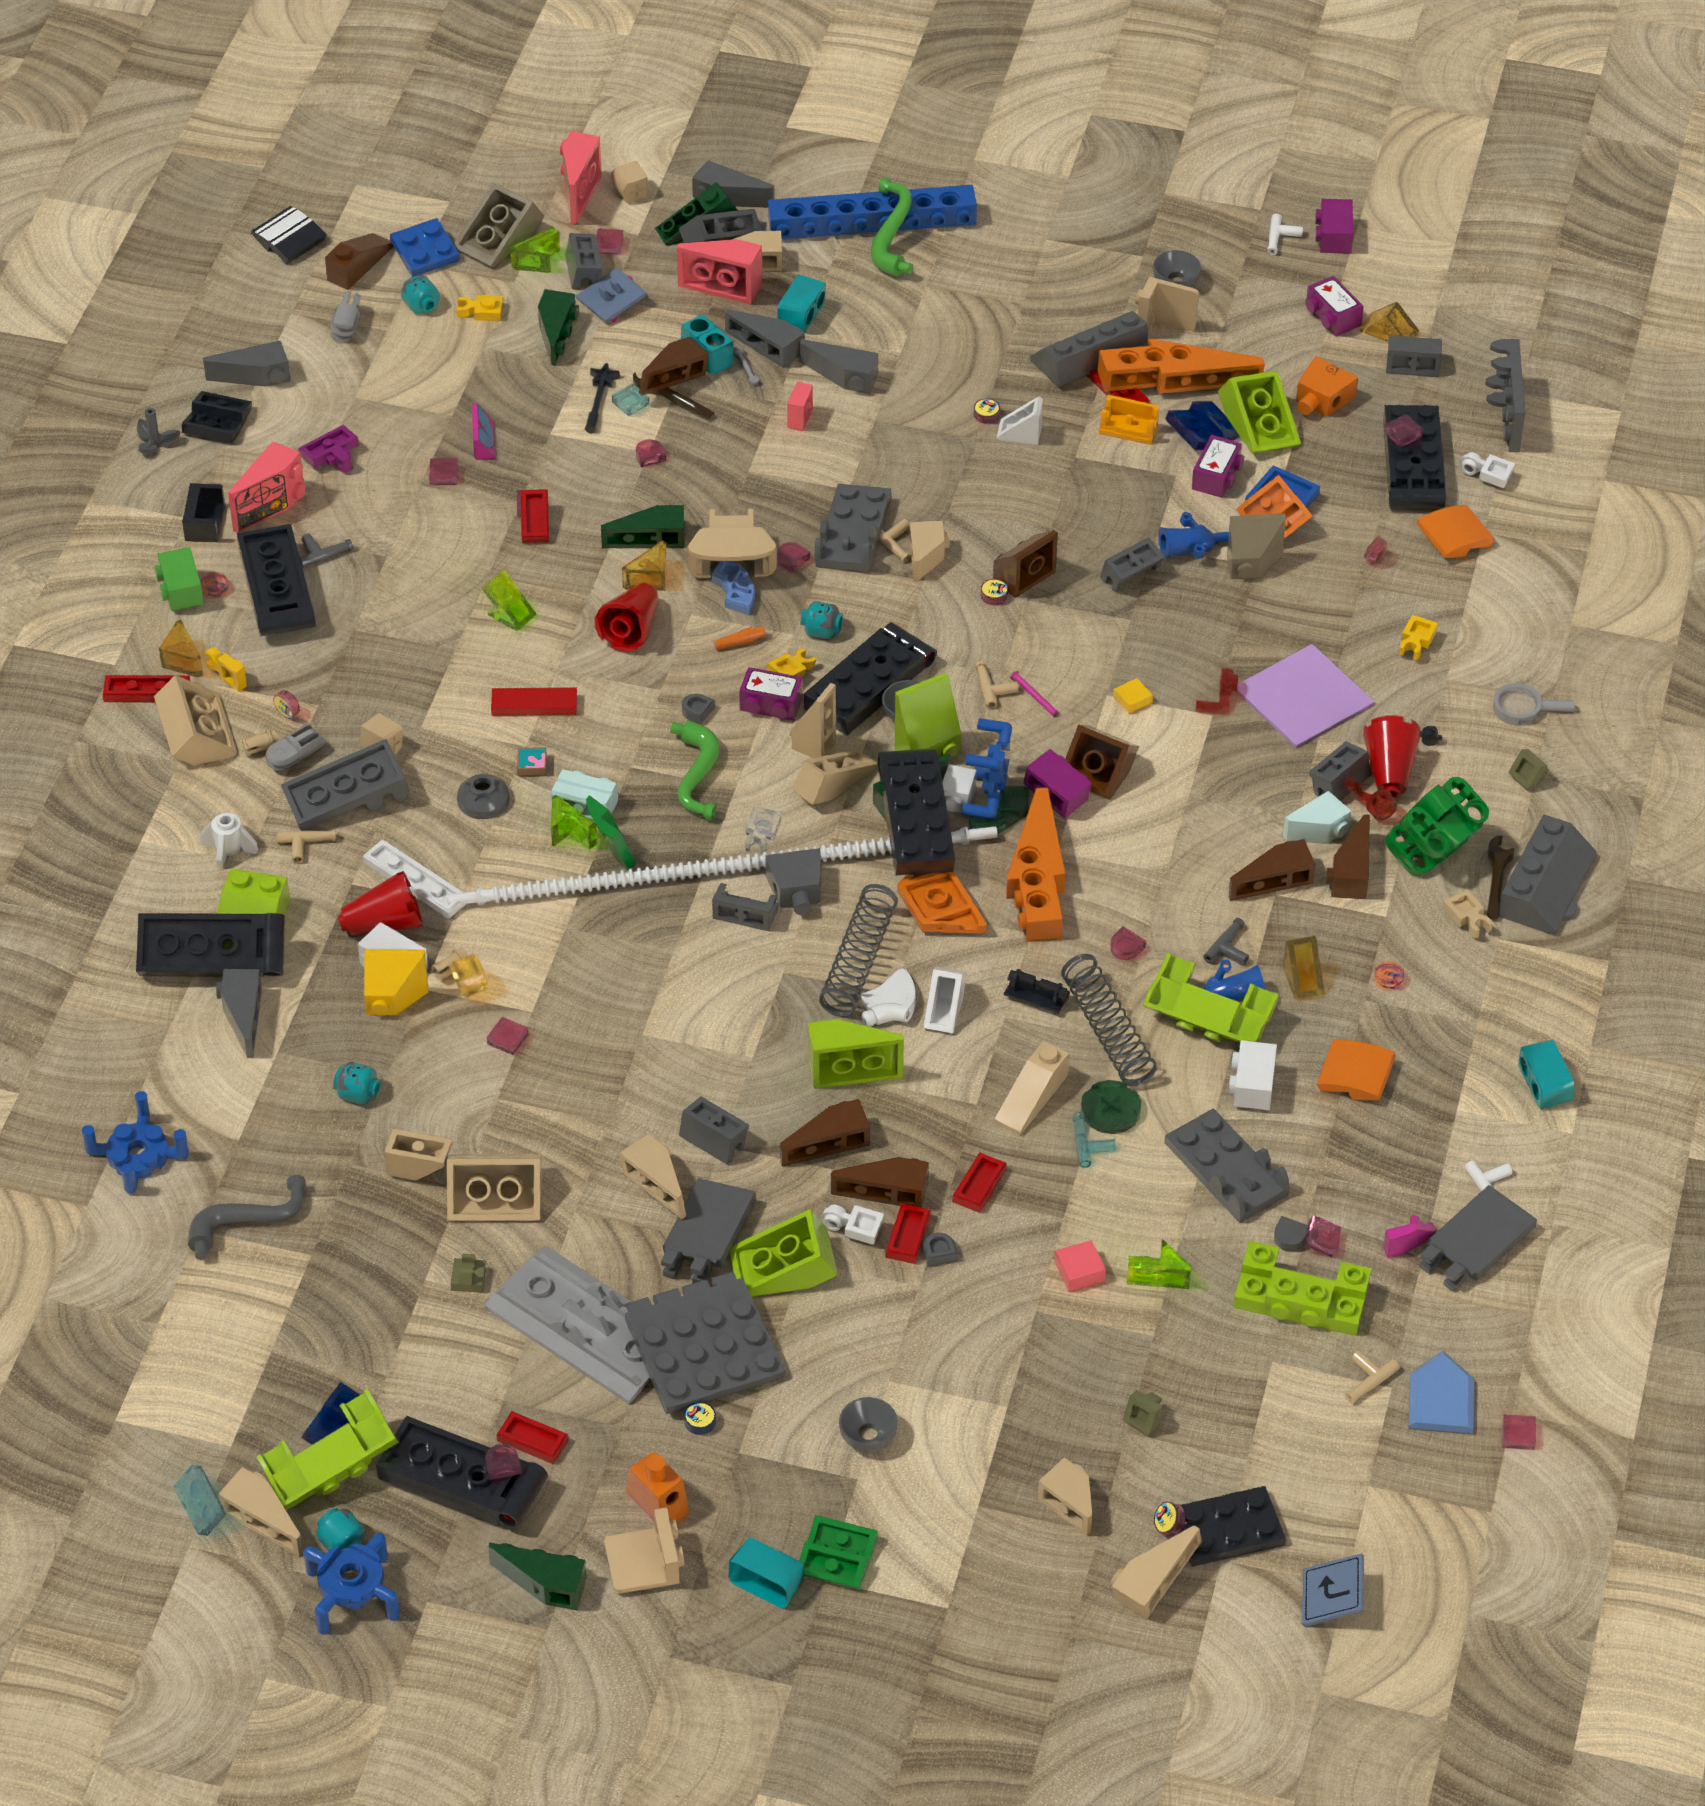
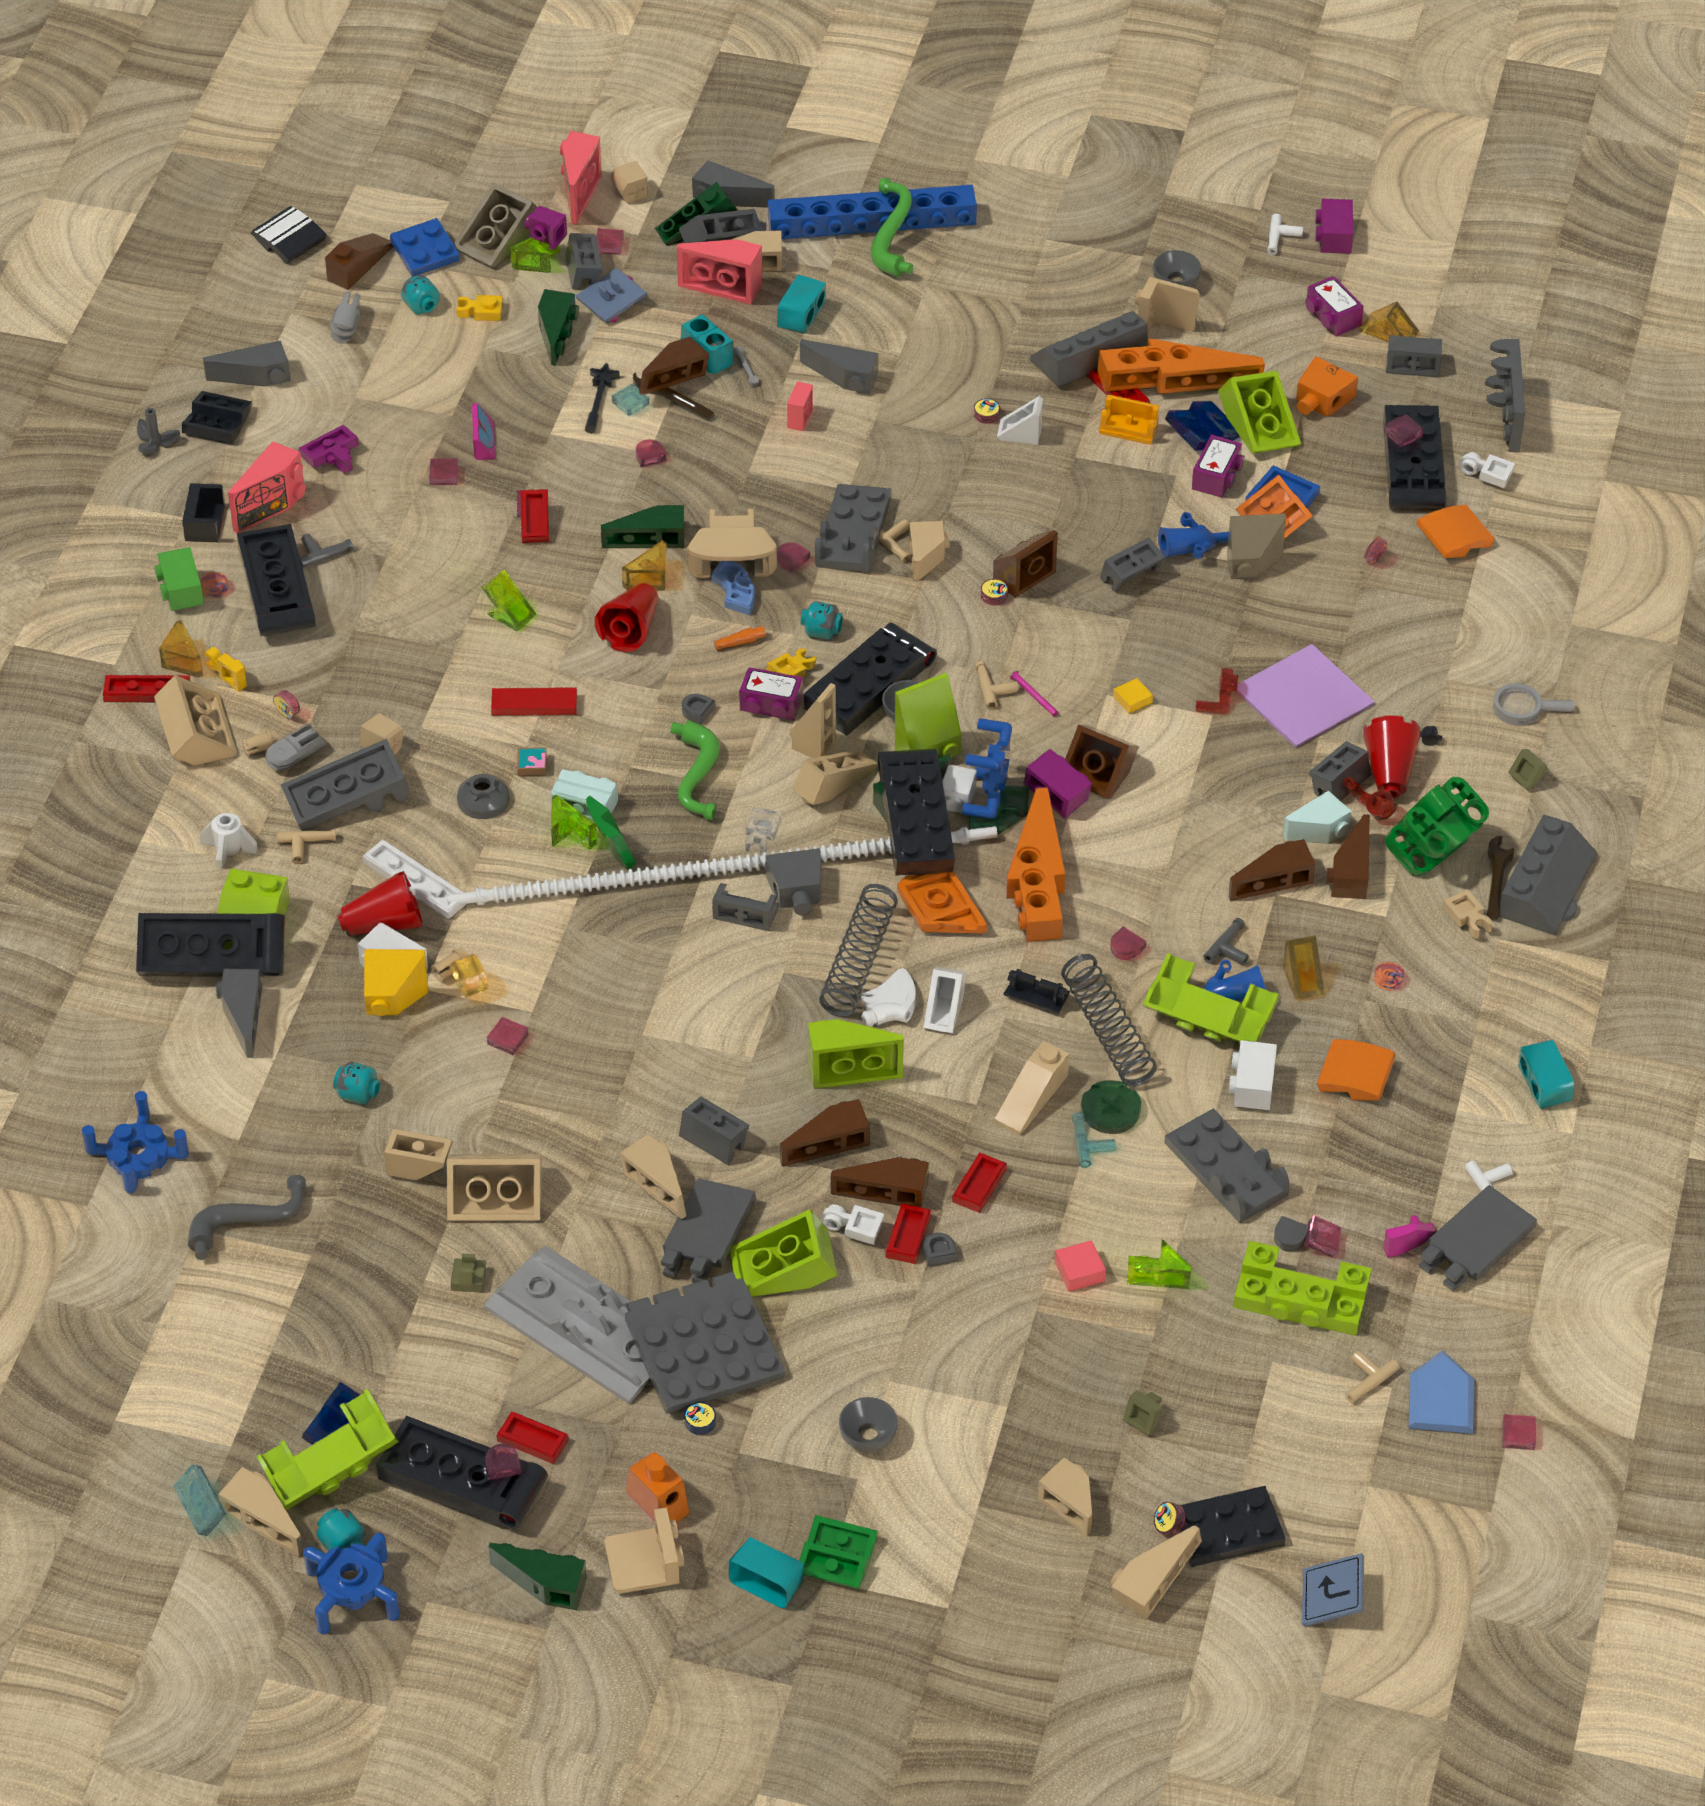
(547, 226): none -> magenta brick
(767, 335): dark grey slope -> none
(1417, 634): yellow plate -> none

